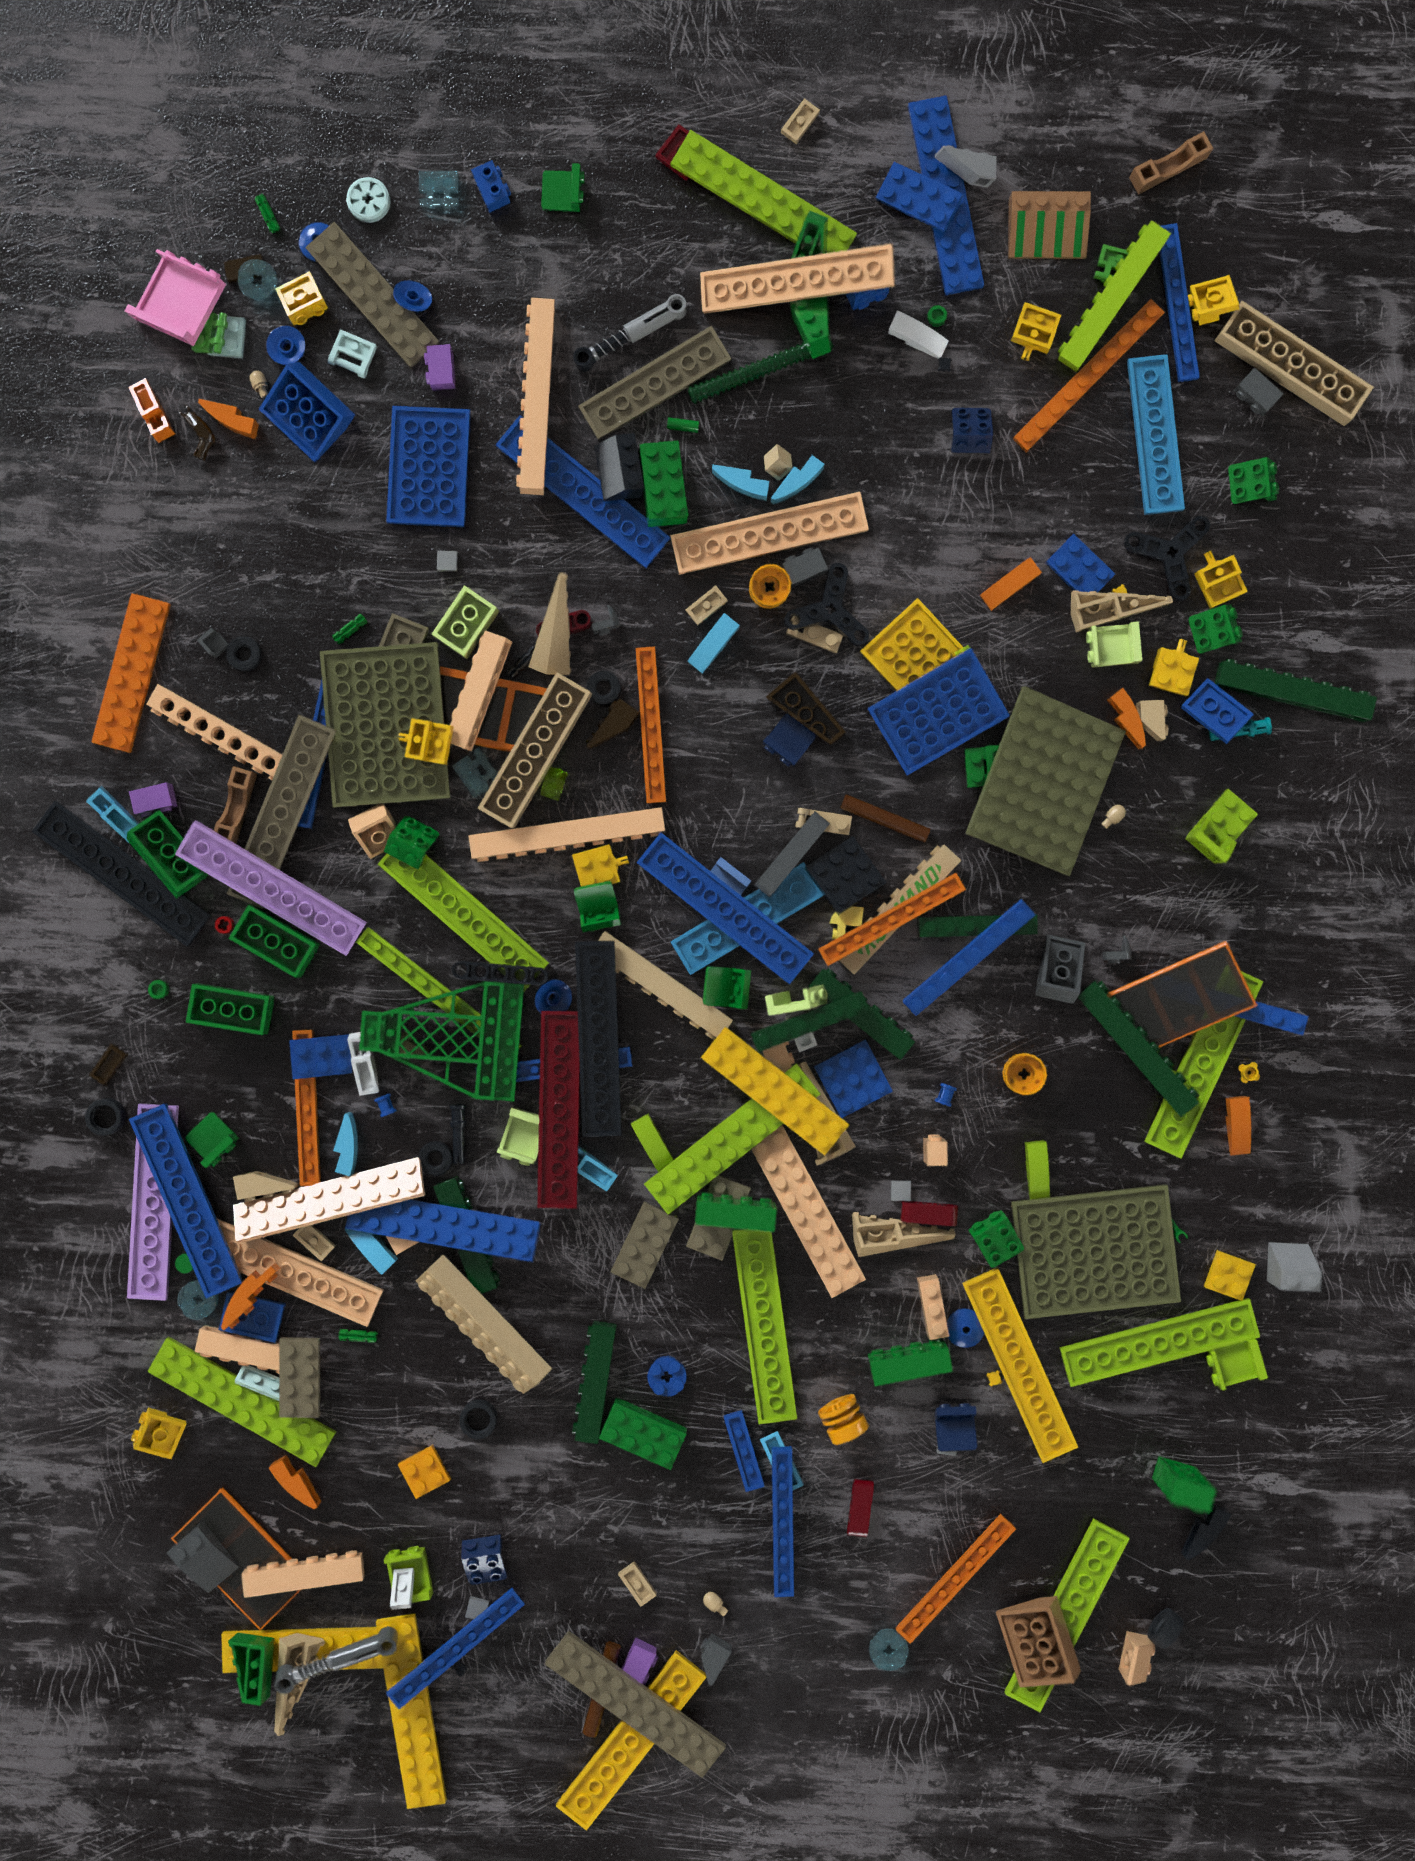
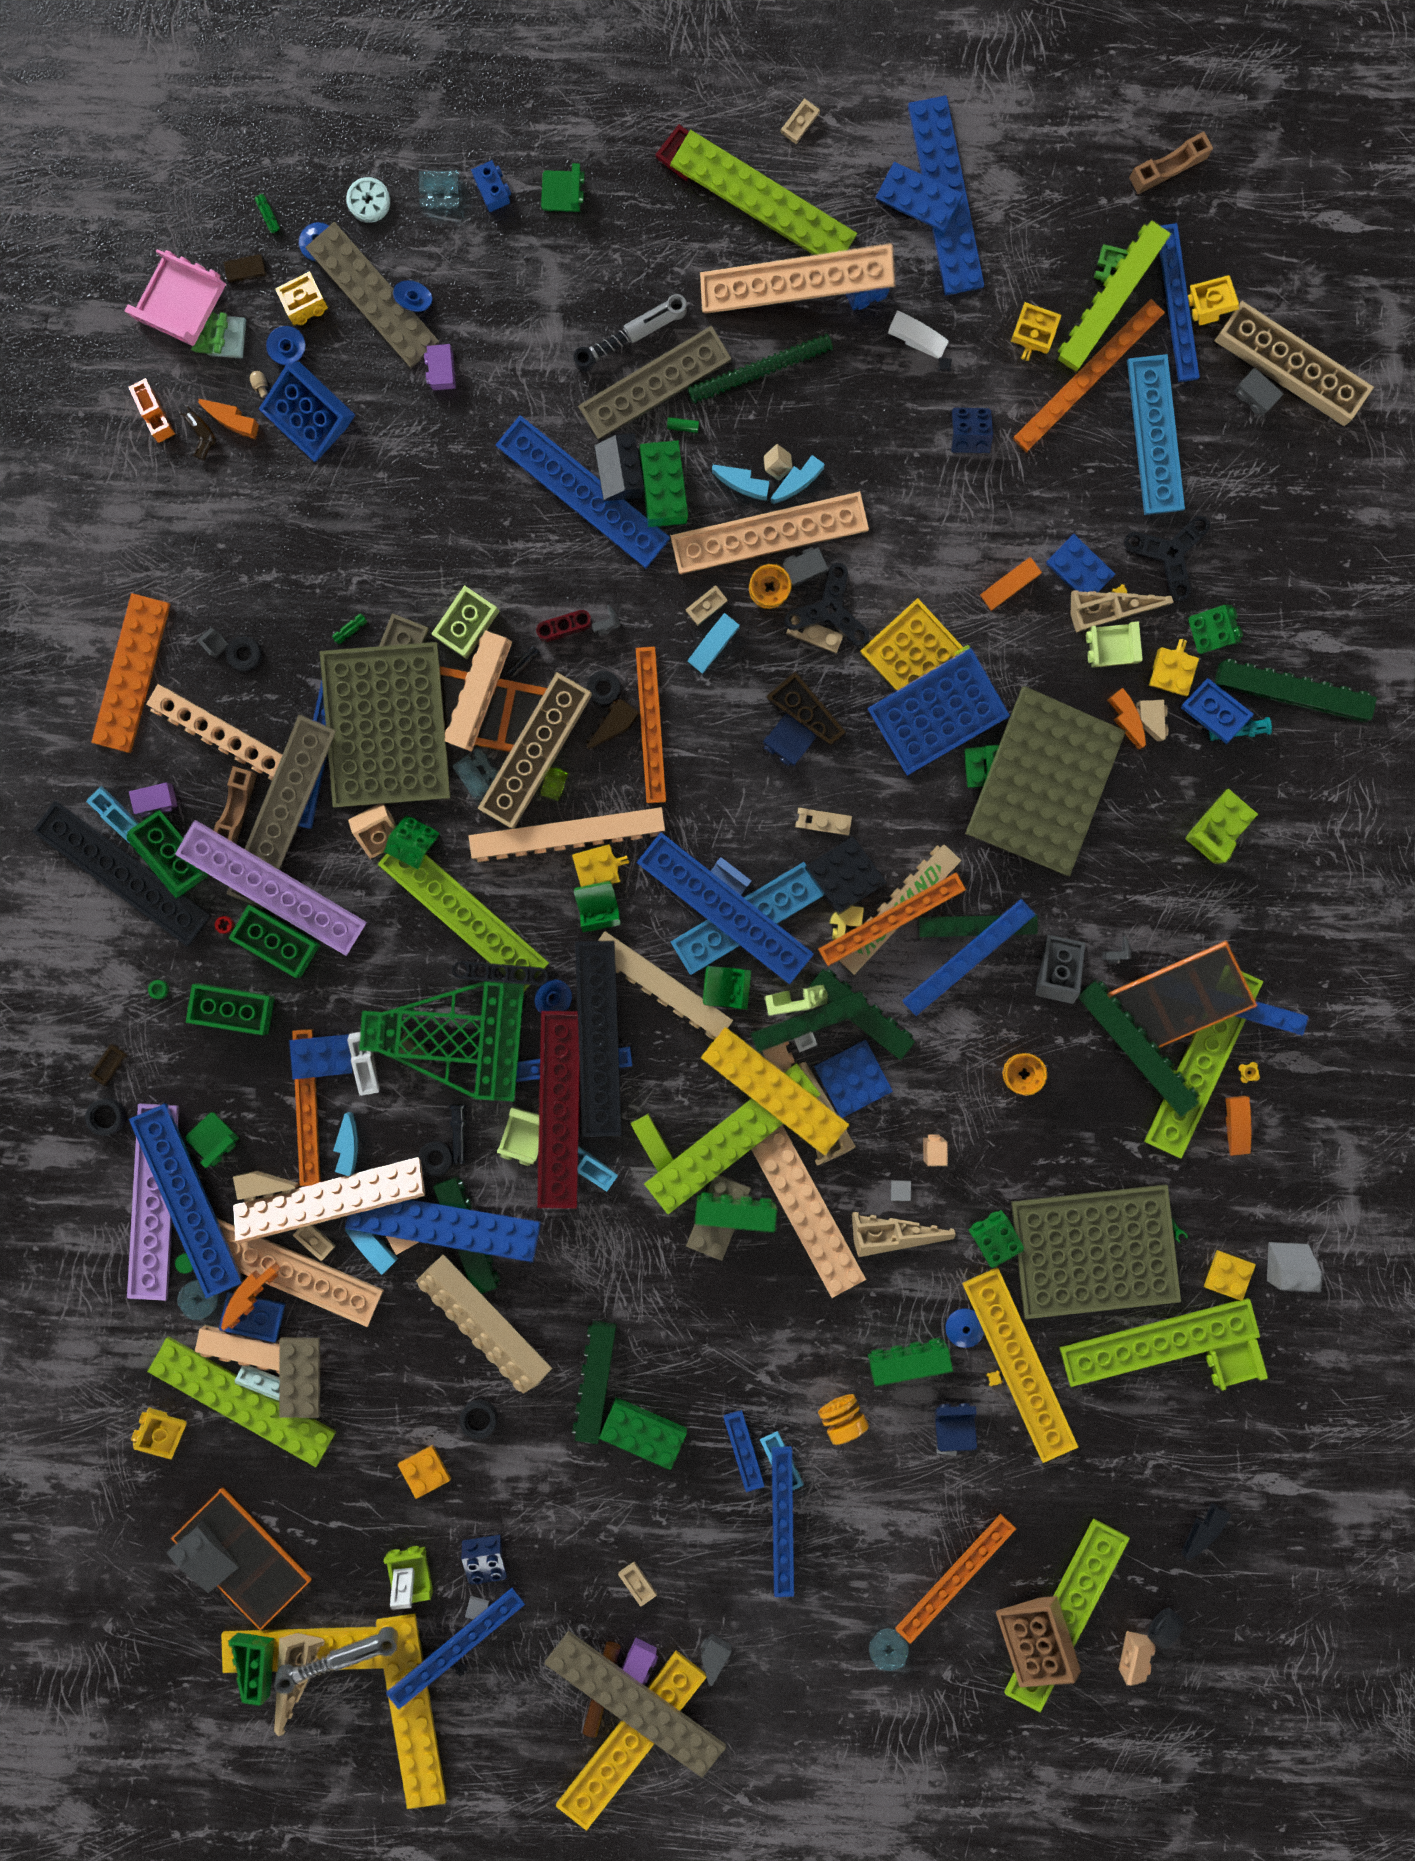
(246, 279): clear light blue plate -> none
(295, 1482): orange slope -> none
(303, 1574): light nougat brick -> none
(354, 347): light aqua plate -> none
(357, 1336): green axle -> none
(385, 1105): blue bush -> none
(416, 976): lime plate -> none
(428, 466): blue plate -> none
(428, 741): yellow plate -> none
(447, 561): light grey tile -> none
(536, 396): light nougat brick -> none
(552, 646): tan wedge -> none
(644, 1244): dark tan plate -> none
(661, 1386): blue plate -> none
(714, 1603): tan cylinder -> none
(764, 1326): lime plate -> none
(792, 854): dark grey beam -> none
(812, 236): green wedge -> none
(812, 322): green wedge -> none
(860, 1508): dark red beam -> none
(885, 818): reddish brown piece -> none
(929, 1213): dark red beam -> none
(932, 1307): light nougat brick -> none
(937, 315): green tile -> none
(945, 1094): blue bush -> none
(971, 166): light grey slope -> none
(1037, 1169): lime slope -> none
(1048, 224): medium nougat slope -> none
(1114, 815): tan cylinder -> none
(1184, 1485): green brick -> none
(1220, 580): yellow plate -> none
(1253, 480): green bracket -> none

